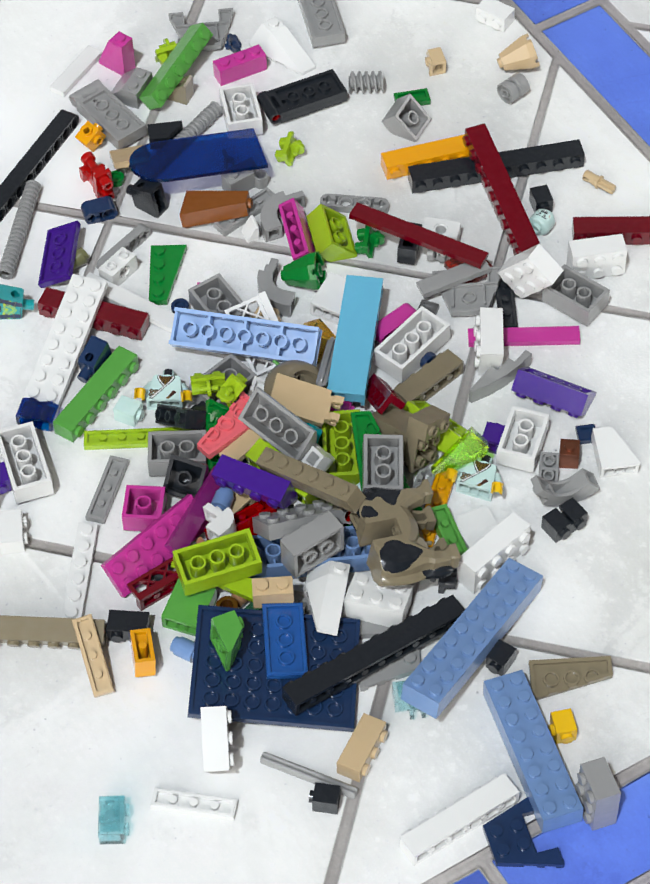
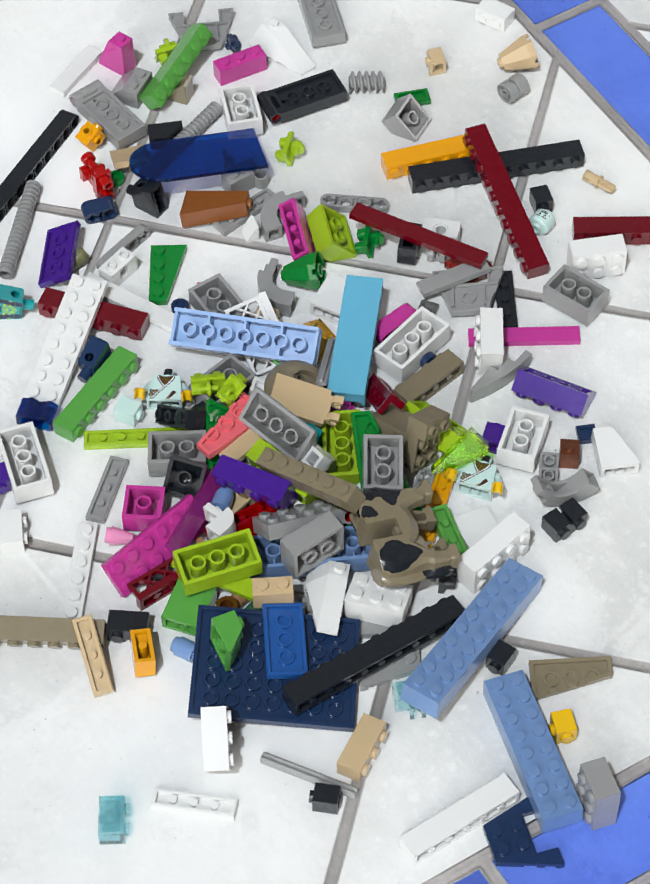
(117, 536): none -> bright pink cone
(530, 271): white brick -> none

